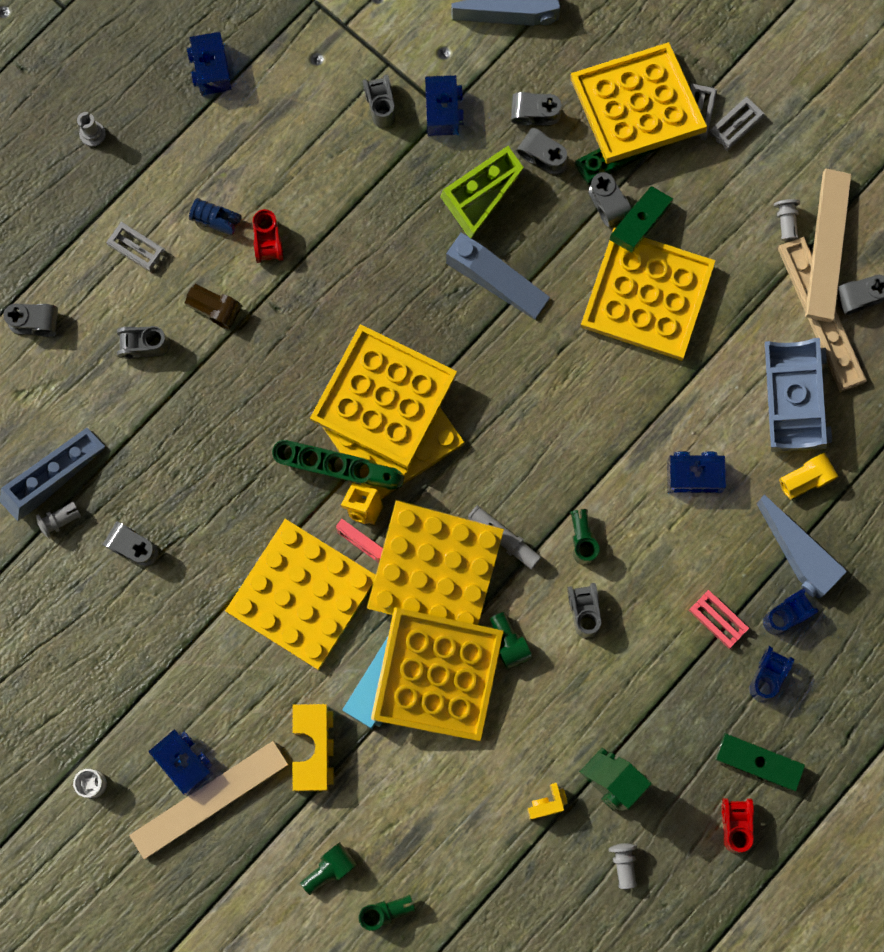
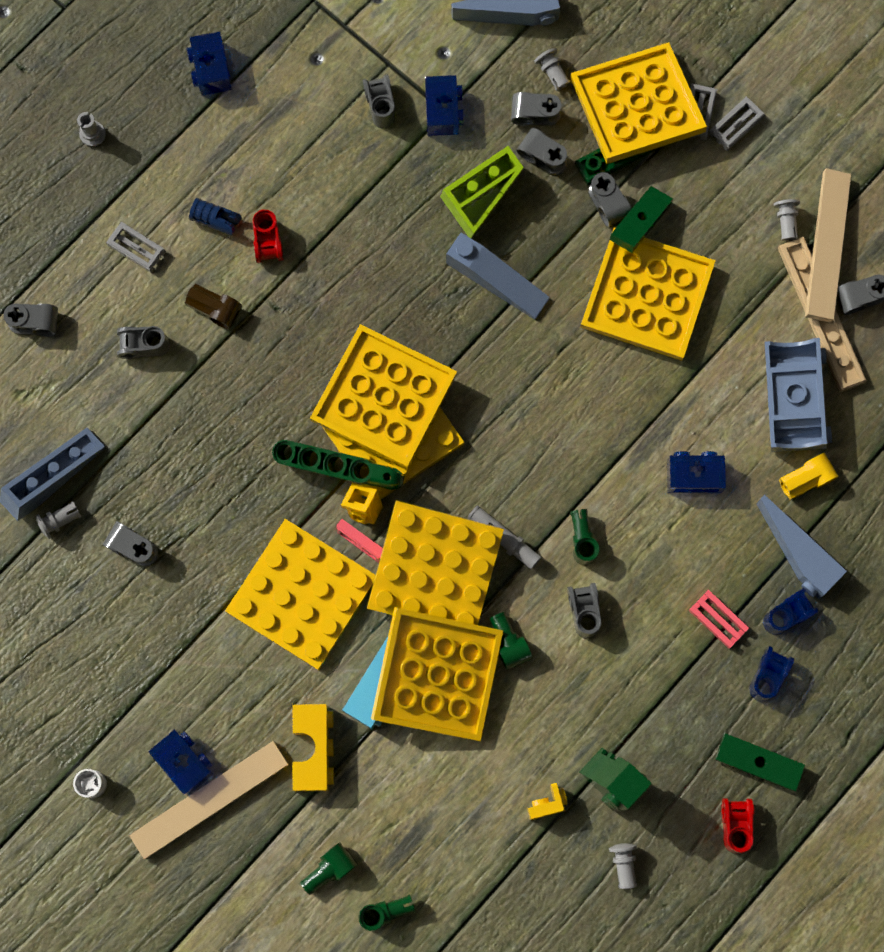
(551, 66): none -> light grey pin

